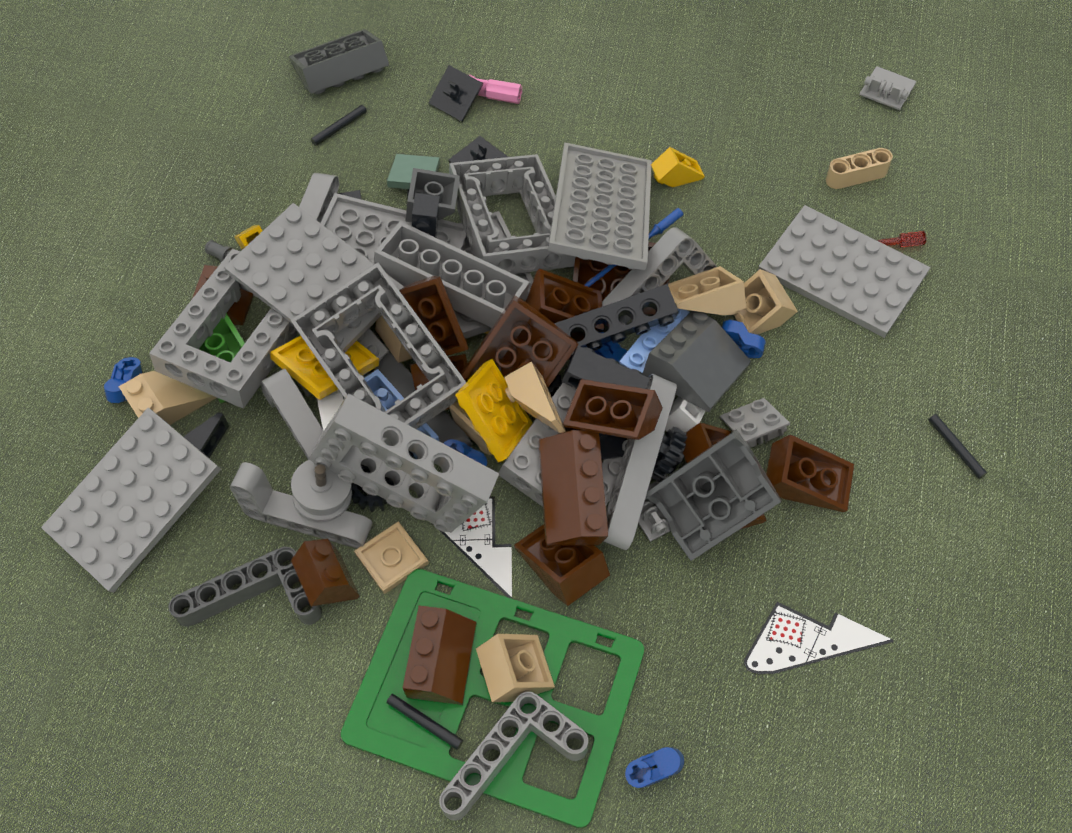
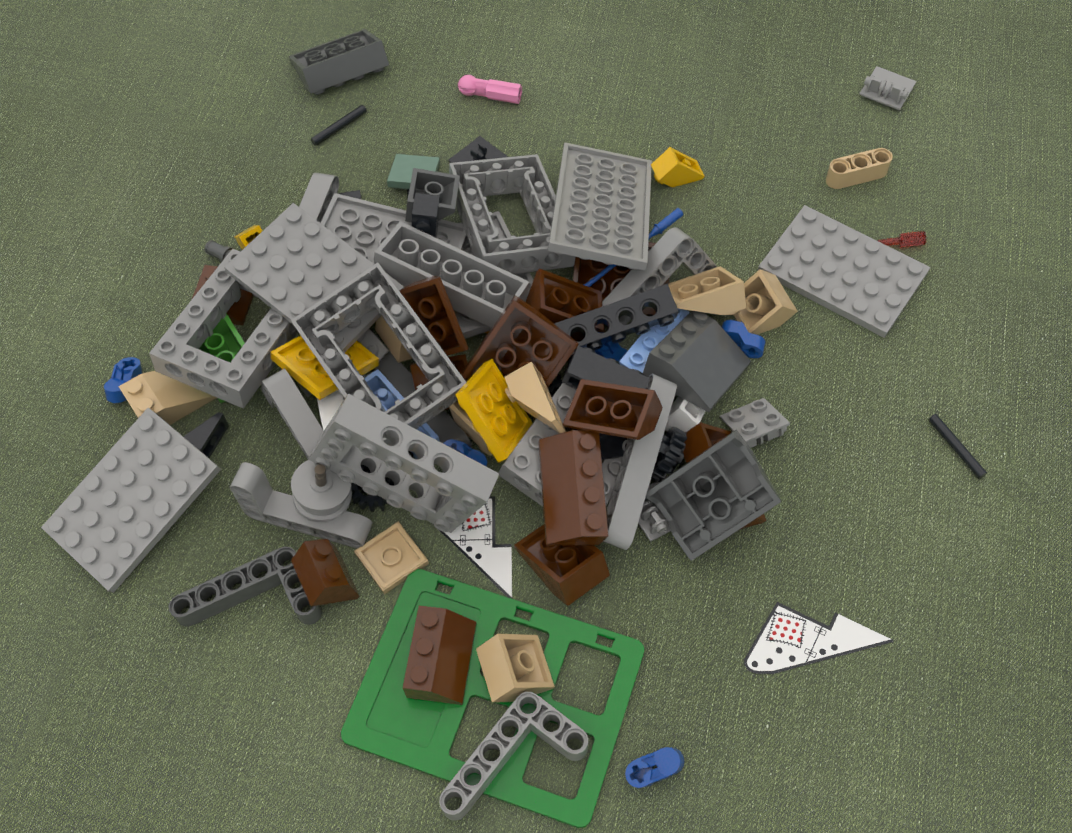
(425, 721): black bar -> none
(455, 93): black piece -> none
(809, 474): reddish brown slope -> none

